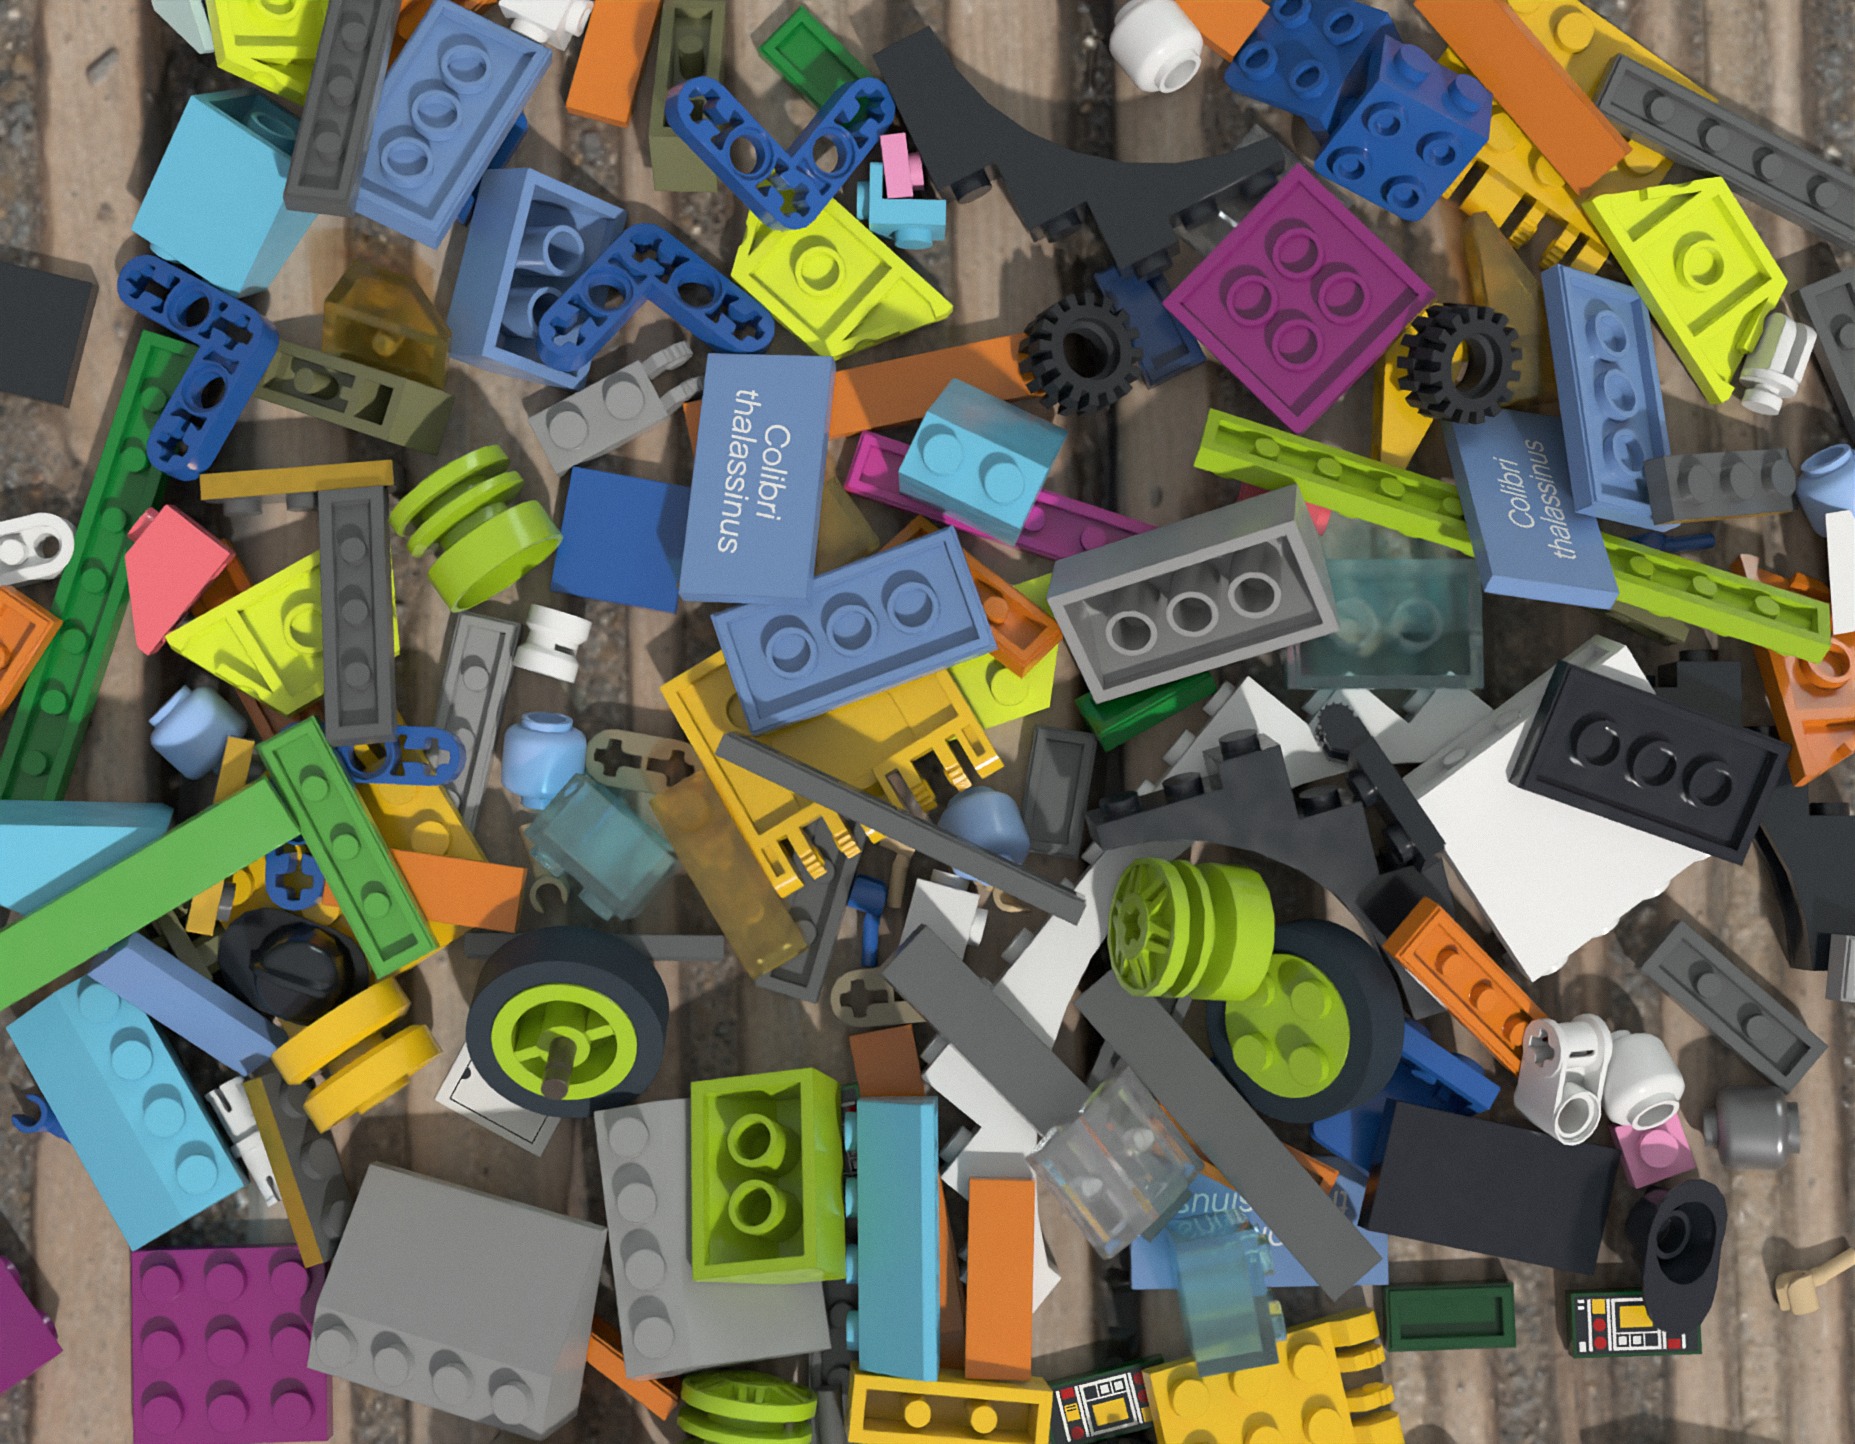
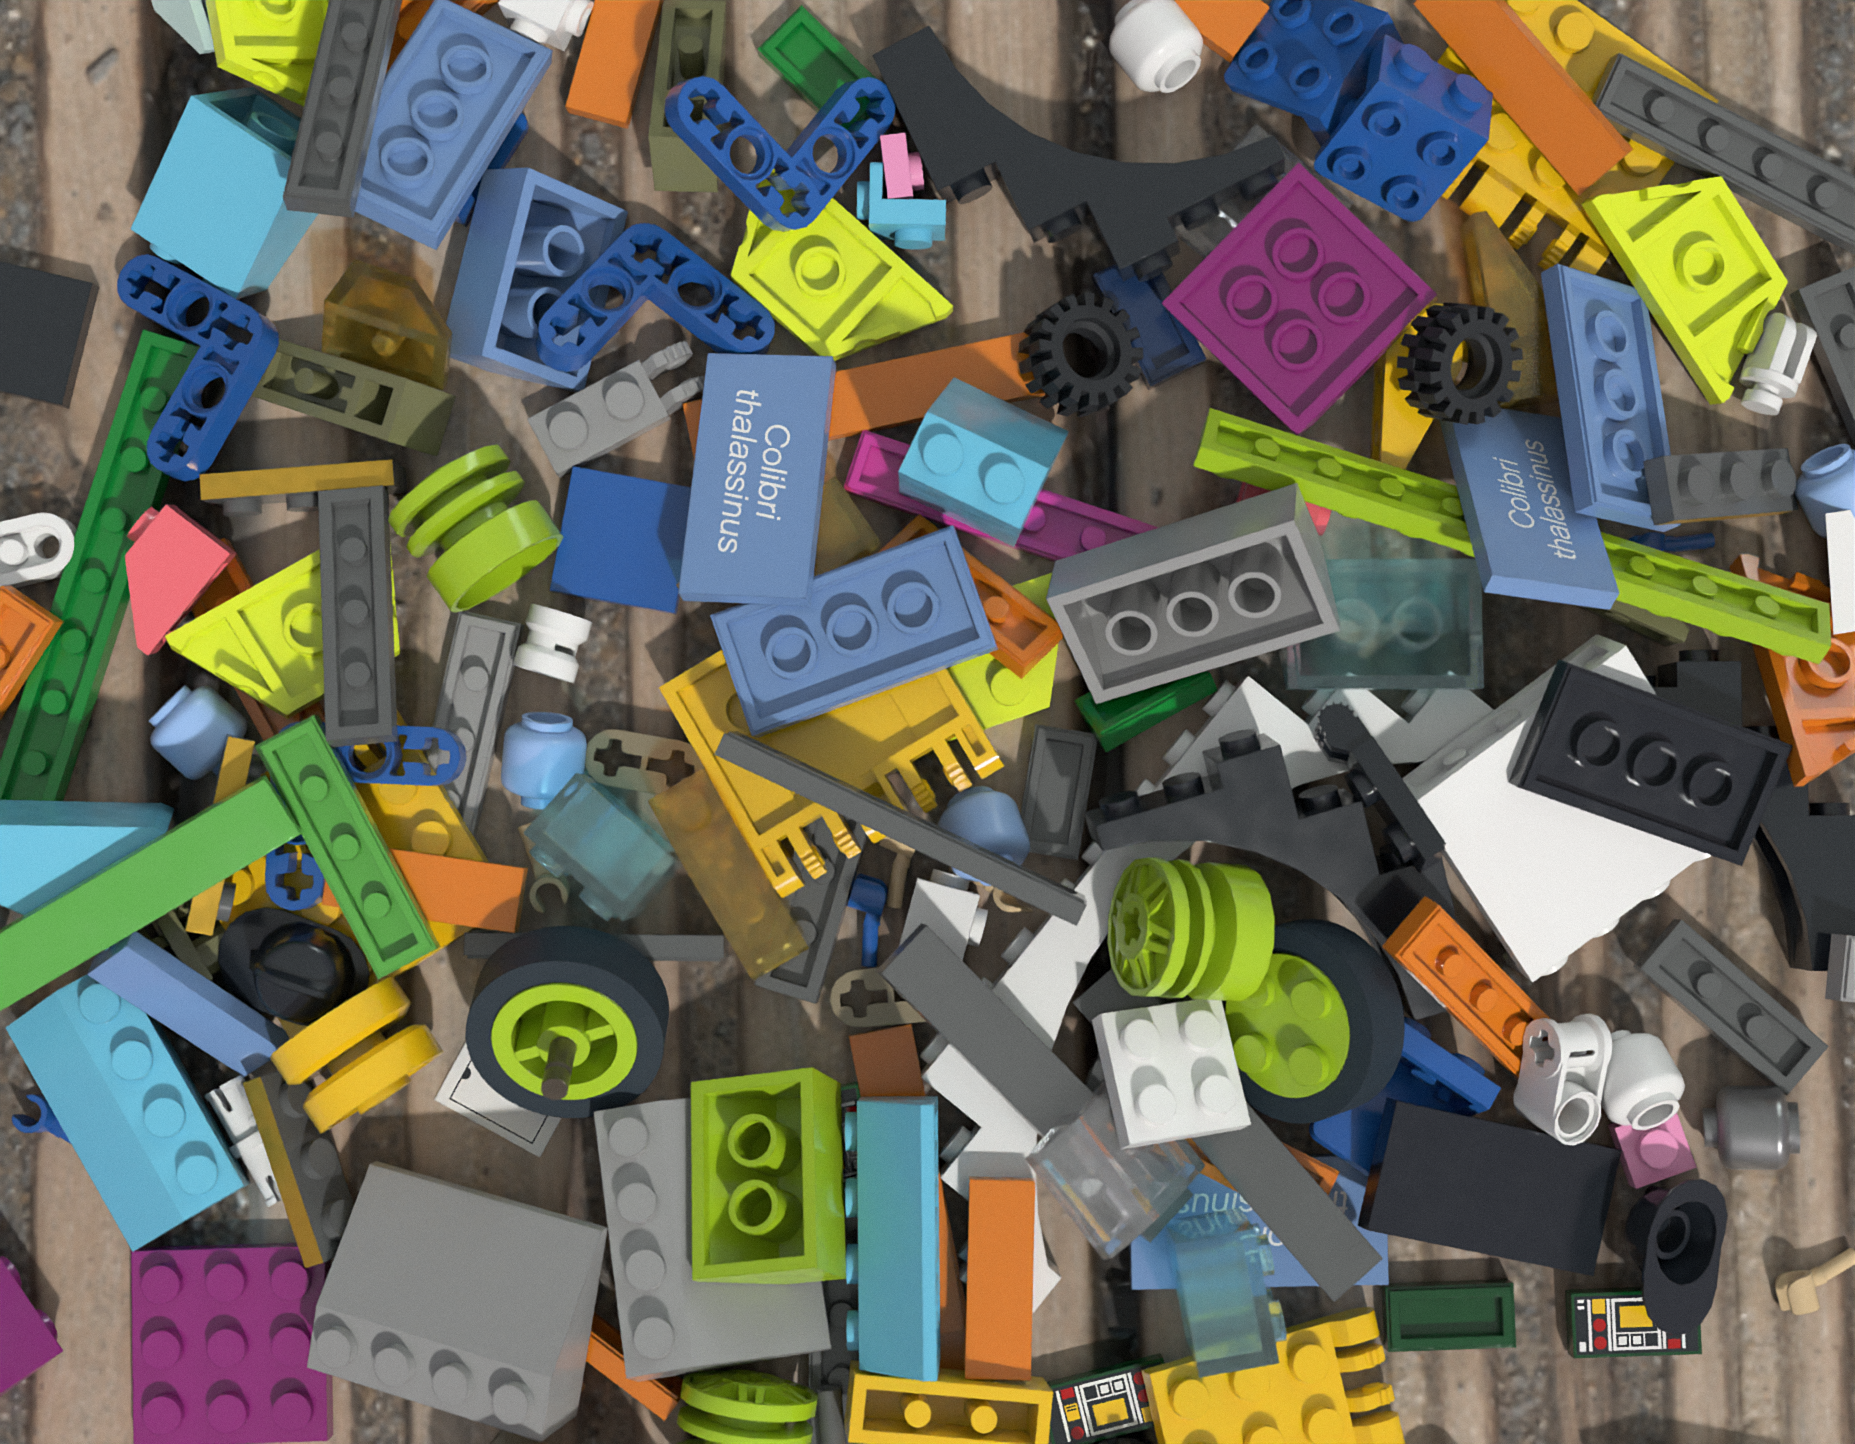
(1170, 1072): none -> white plate

